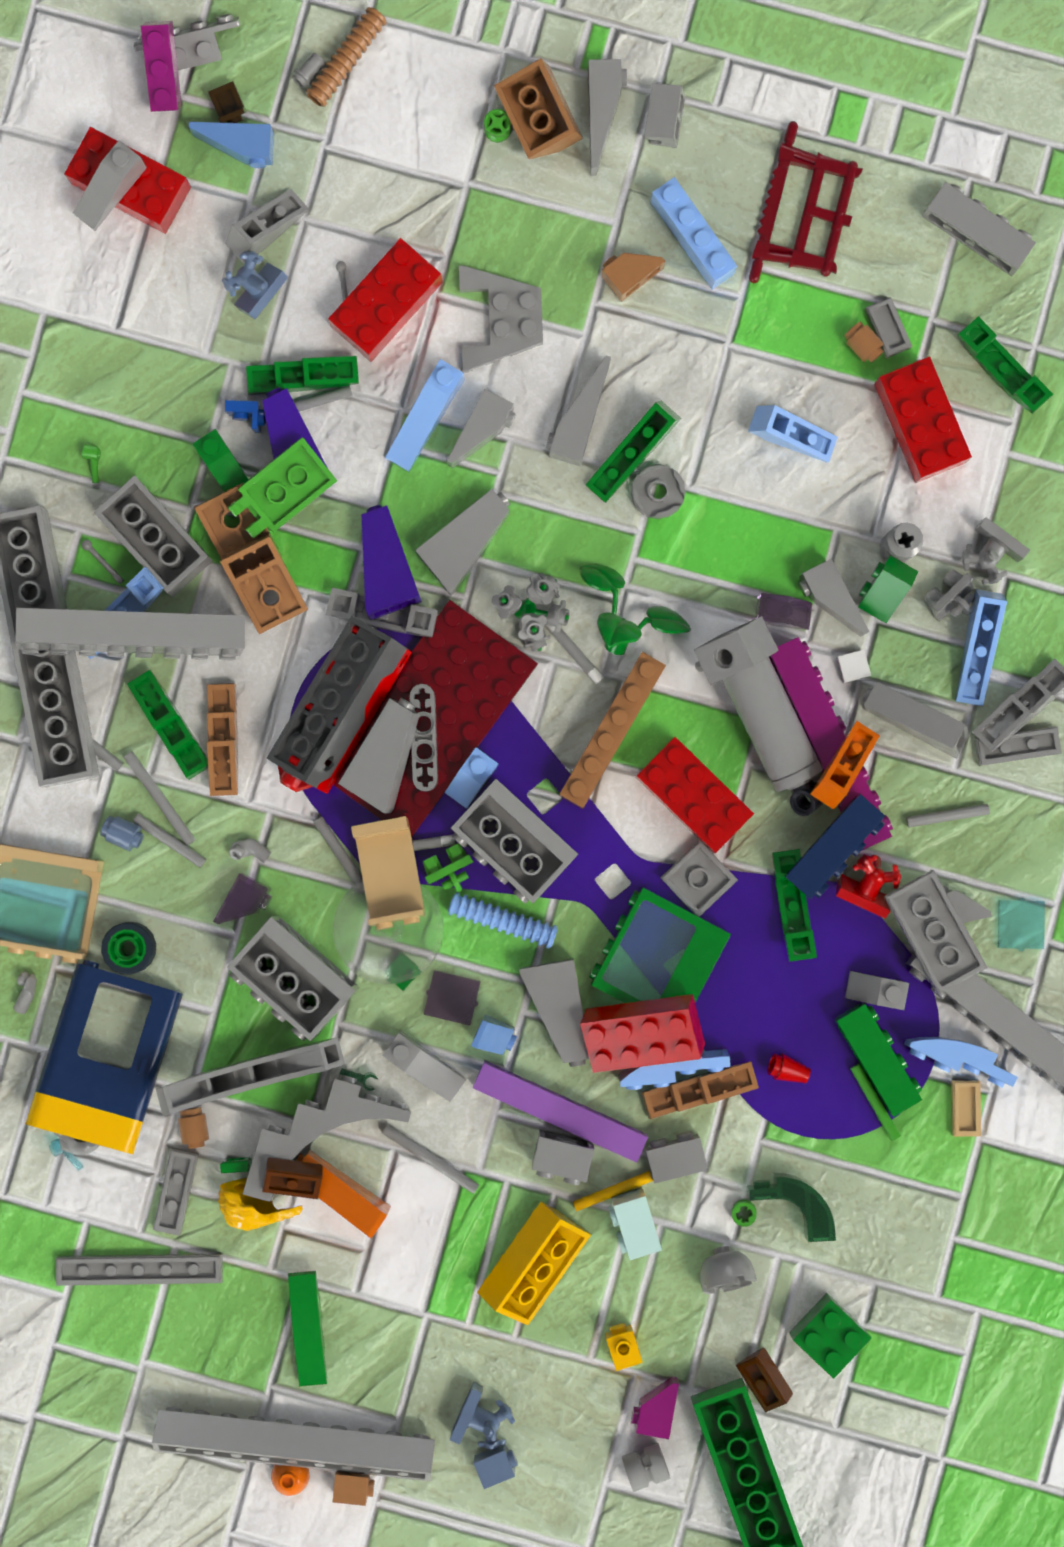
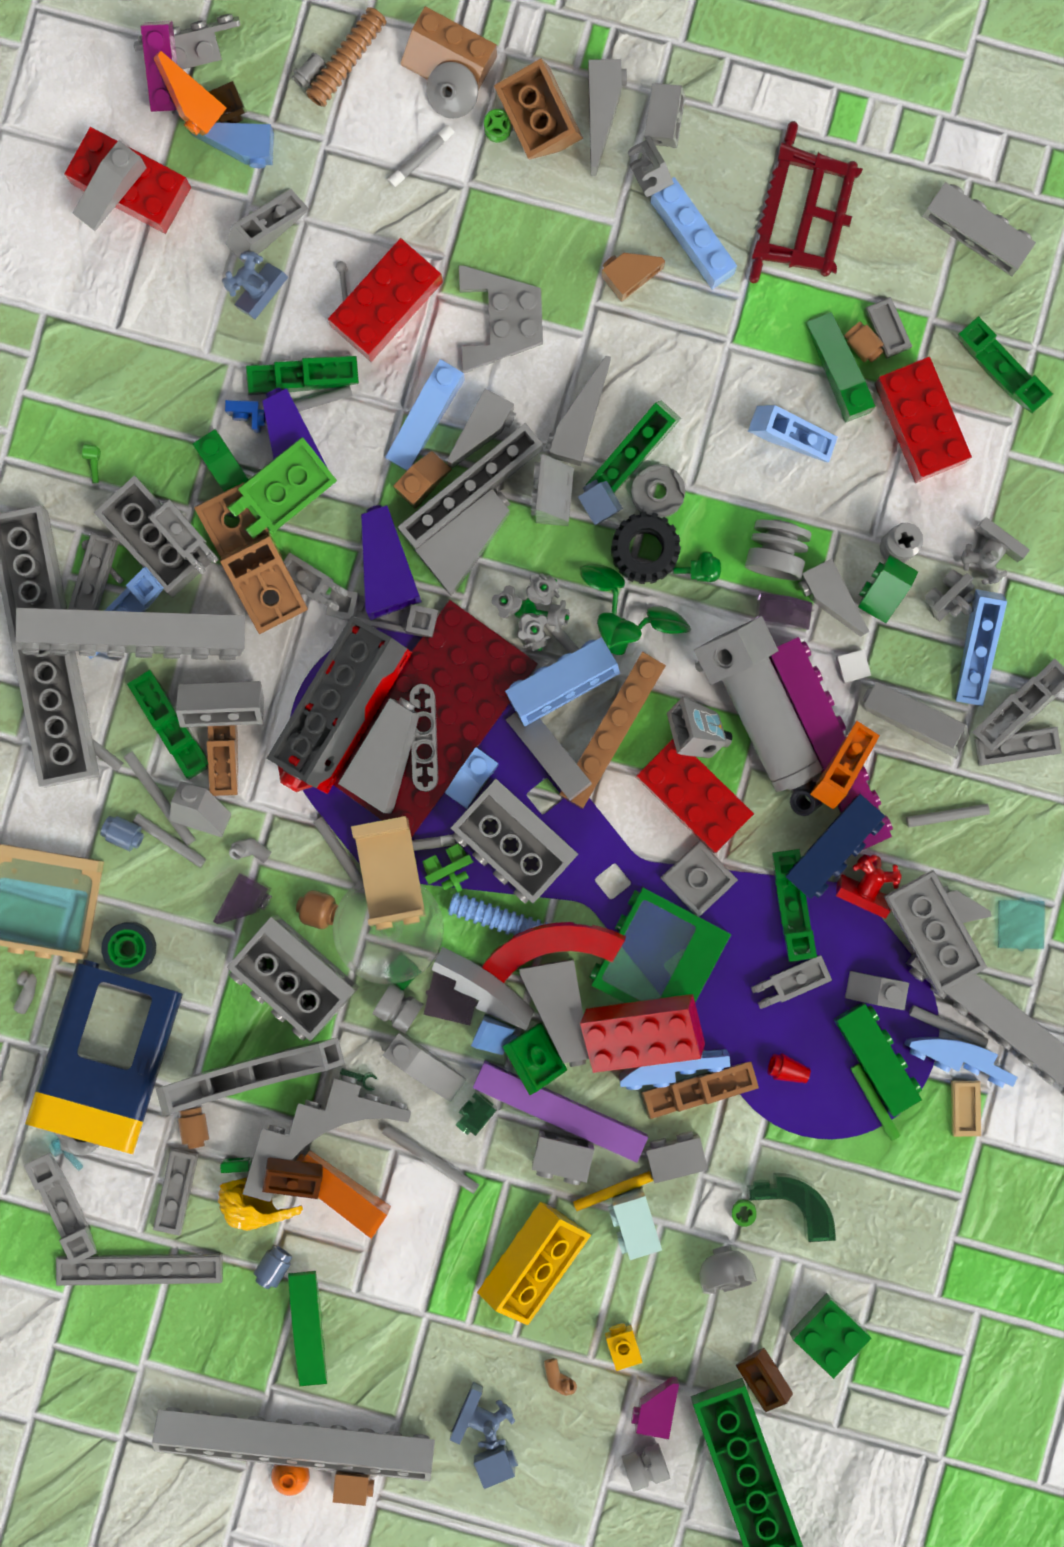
(63, 1208): none -> light grey slope
(93, 573): none -> light grey tile
(181, 534): none -> light grey hinge
(192, 101): none -> orange slope
(198, 810): none -> light grey slope
(220, 704): none -> light grey brick
(272, 1267): none -> sand blue brick
(312, 581): none -> light grey hinge
(316, 909): none -> medium nougat head
(397, 1008): none -> light grey wheel
(421, 156): none -> light grey bar
(422, 479): none -> medium nougat slope
(441, 40): none -> medium nougat slope
(463, 88): none -> light grey dish
(471, 485): none -> light grey brick
(475, 1114): none -> clear green brick
(493, 995): none -> light grey slope
(535, 1058): none -> green tile
(551, 756): none -> light grey slope
(551, 939): none -> red tile
(554, 491): none -> light grey slope
(557, 1380): none -> medium nougat arm
(562, 681): none -> light blue brick
(599, 501): none -> sand blue brick
(650, 168): none -> light grey hinge
(650, 525): none -> black tyre
(697, 729): none -> light grey torso
(705, 569): none -> green piece
(779, 544): none -> light grey wheel
(794, 981): none -> light grey hinge
(841, 368): none -> green slope
(948, 1026): none -> light grey bar

